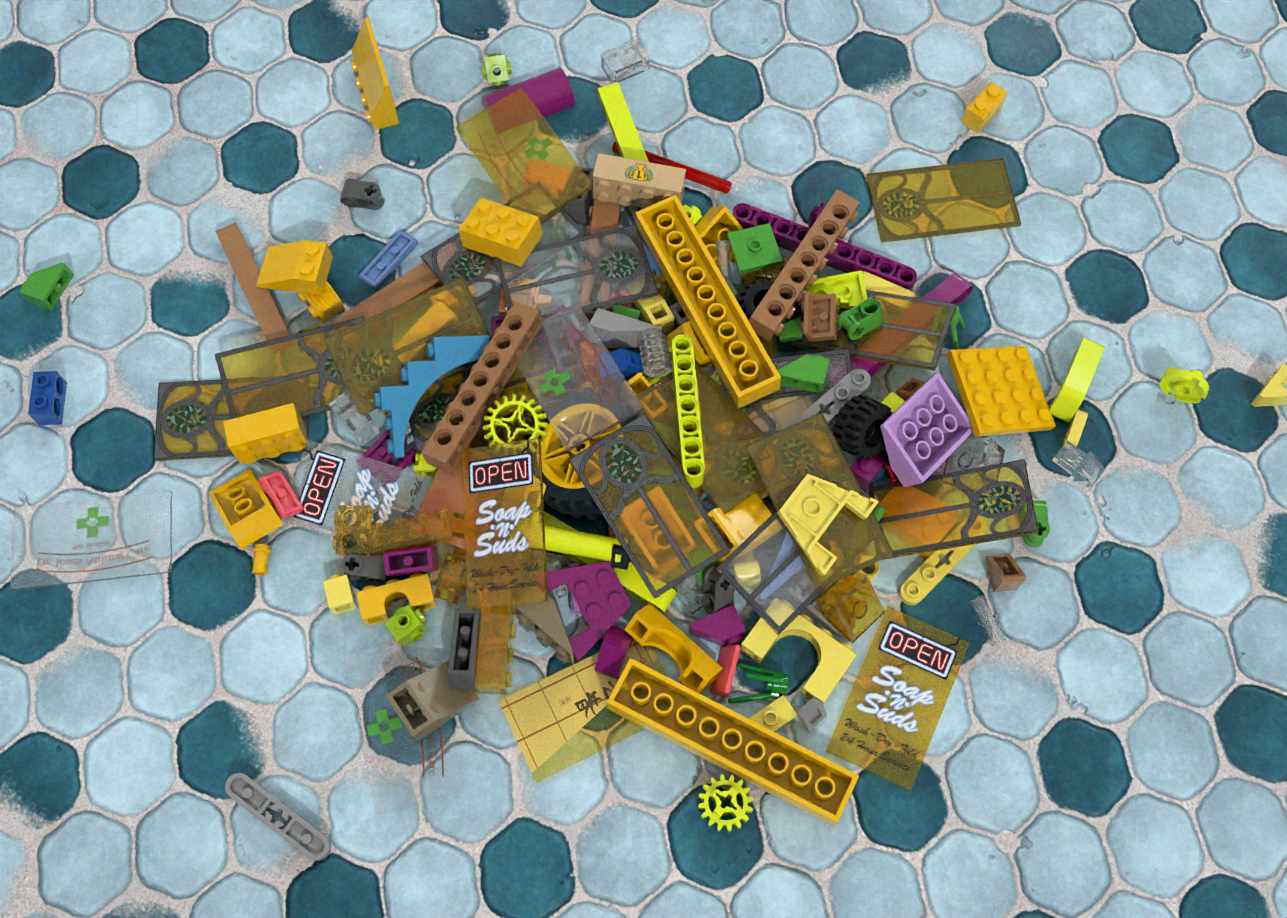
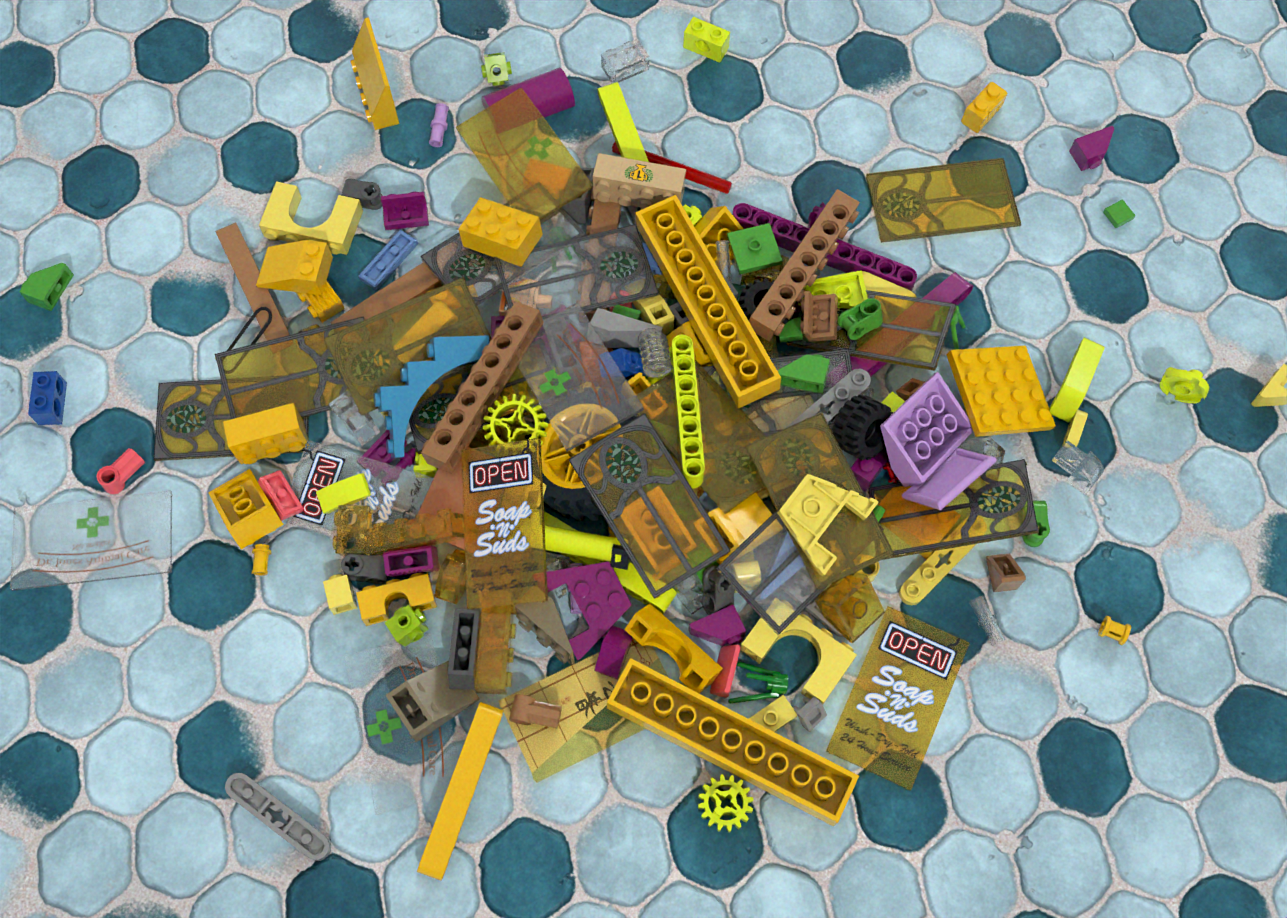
(120, 470): none -> coral piece
(249, 322): none -> black piece
(337, 231): none -> light yellow arch
(343, 492): none -> neon yellow slope
(405, 210): none -> magenta bracket
(438, 125): none -> lavender pin
(460, 791): none -> yellow beam
(529, 710): none -> medium nougat piece
(706, 39): none -> neon yellow brick
(950, 478): none -> lavender piece
(1090, 149): none -> magenta slope
(1114, 630): none -> yellow bush
(1119, 213): none -> bright green tile

